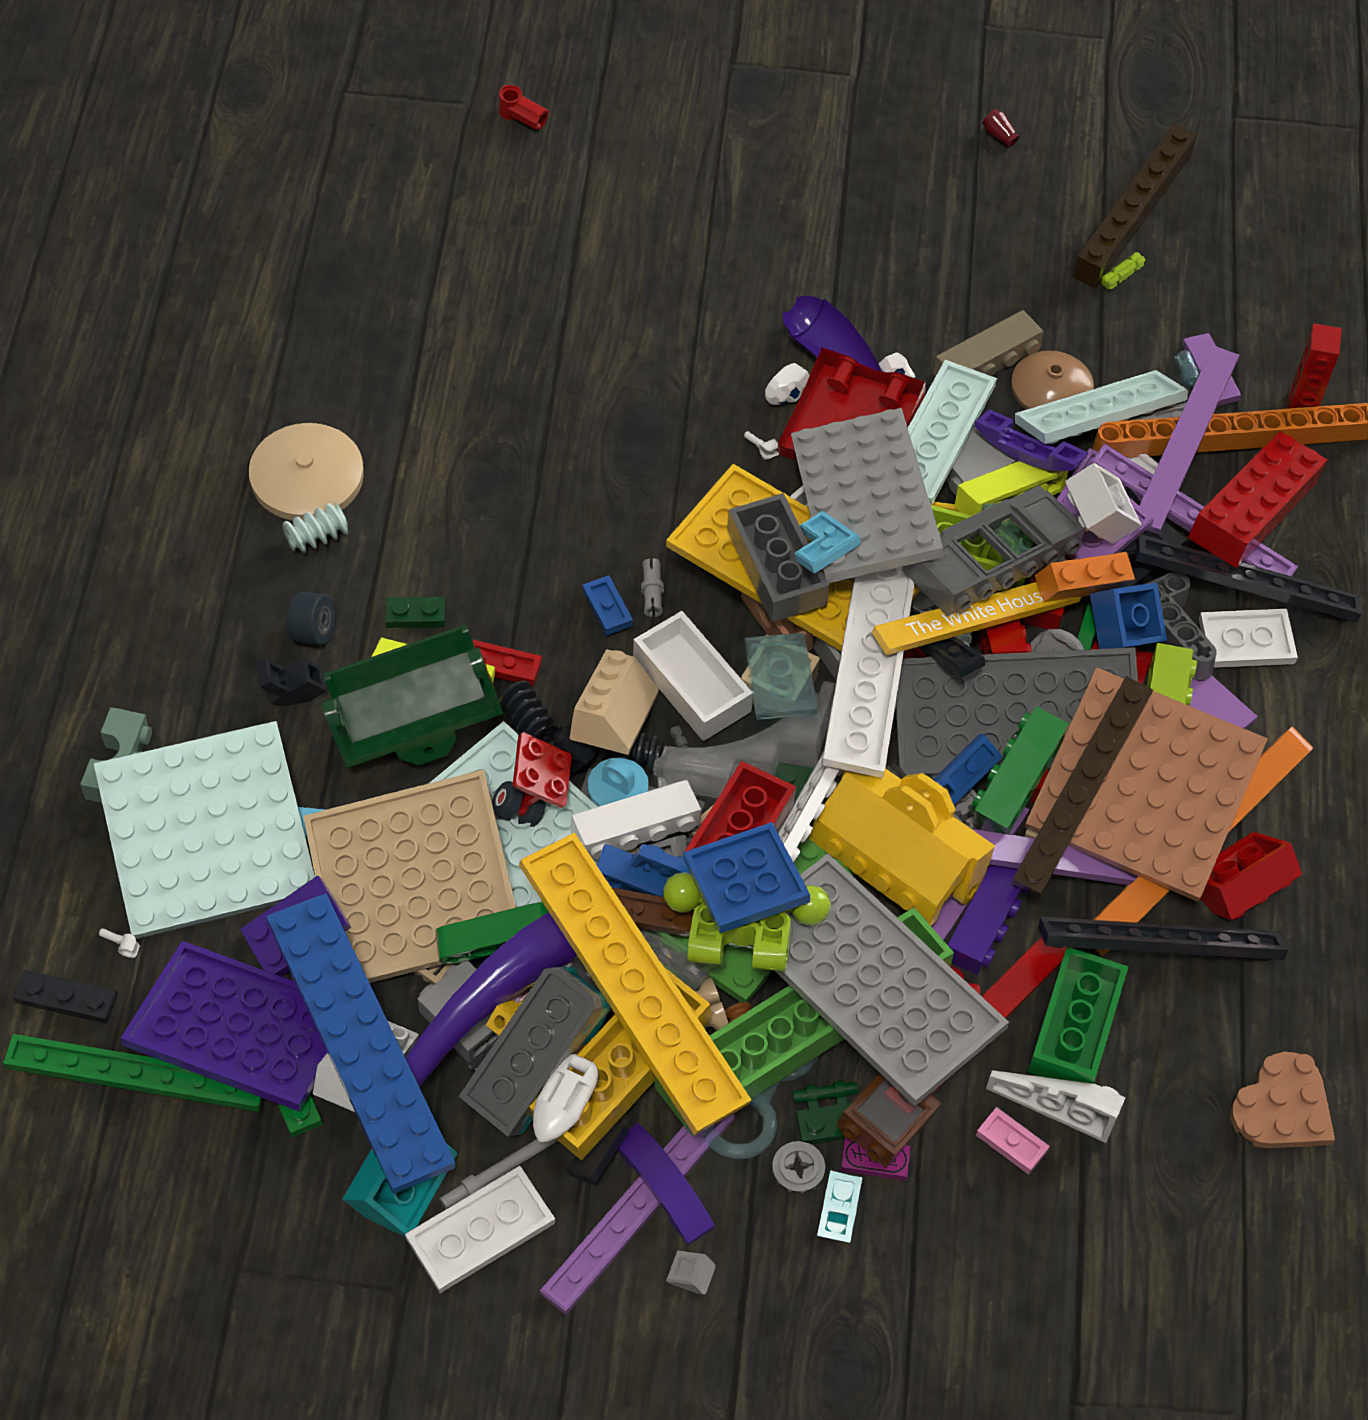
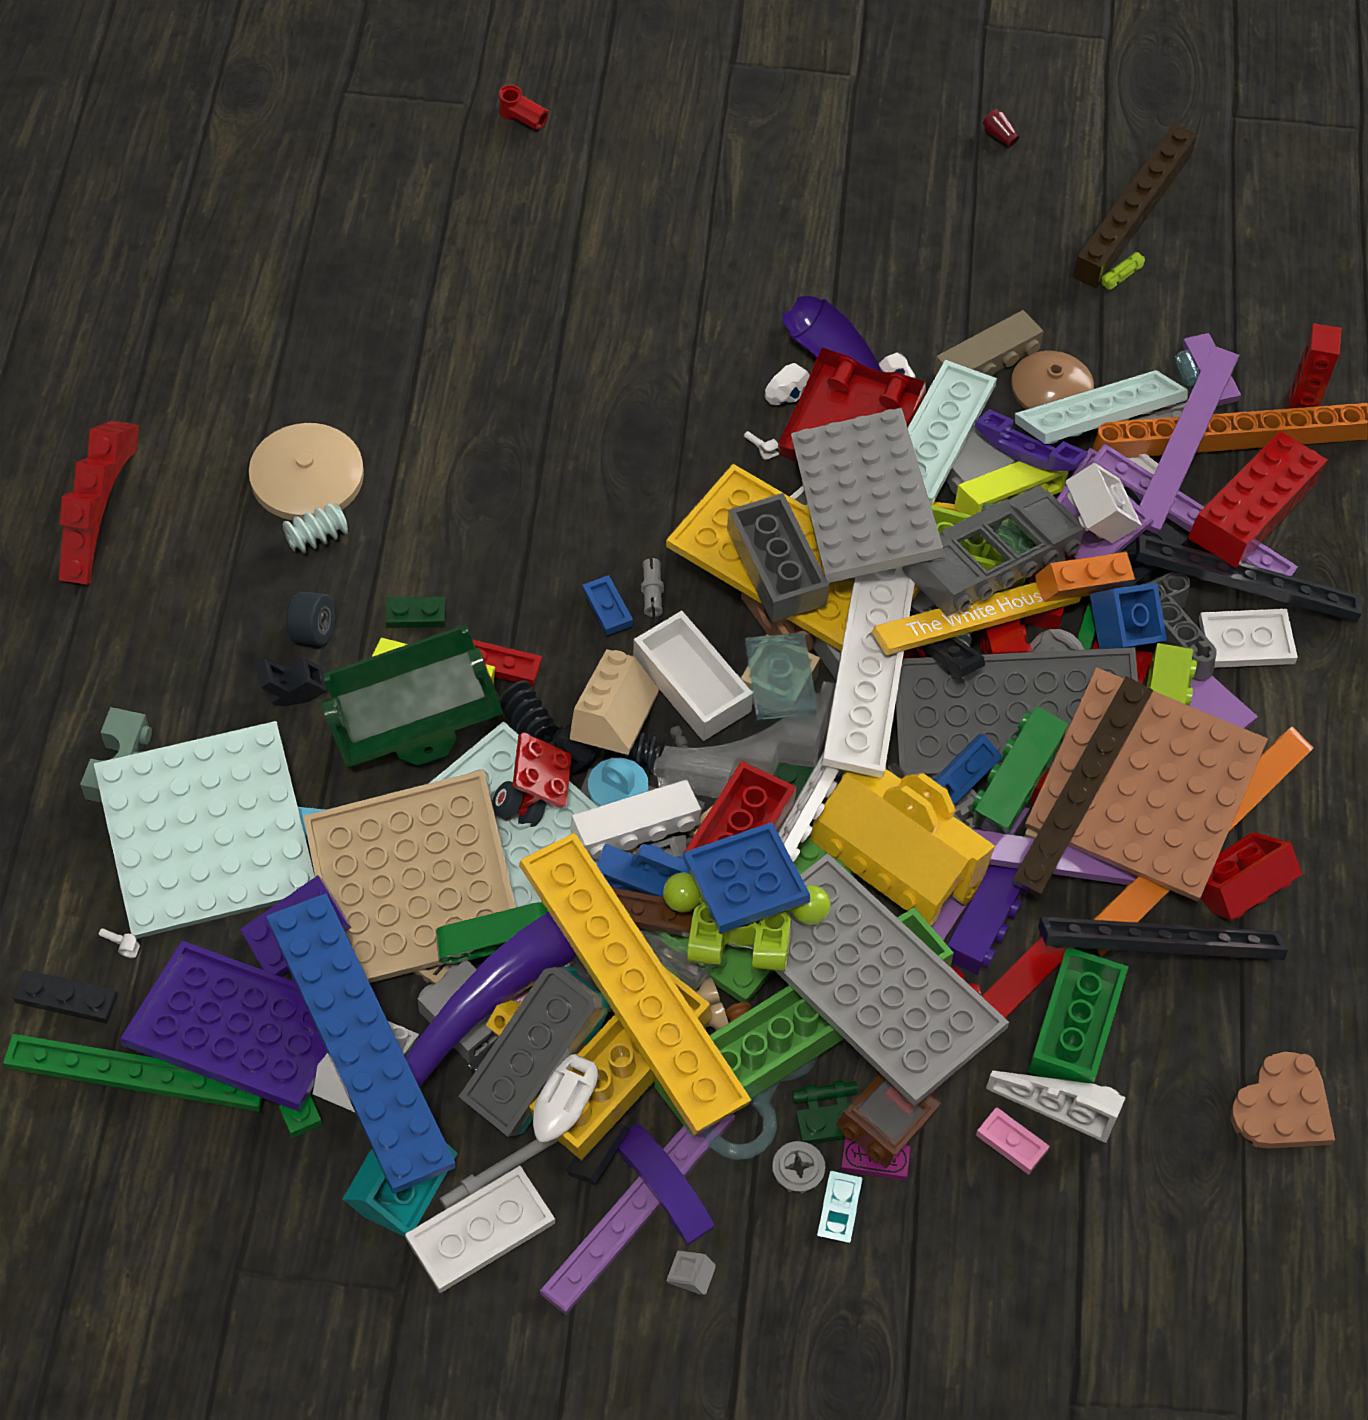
(83, 508): none -> red arch
(828, 543): medium azure tile -> none

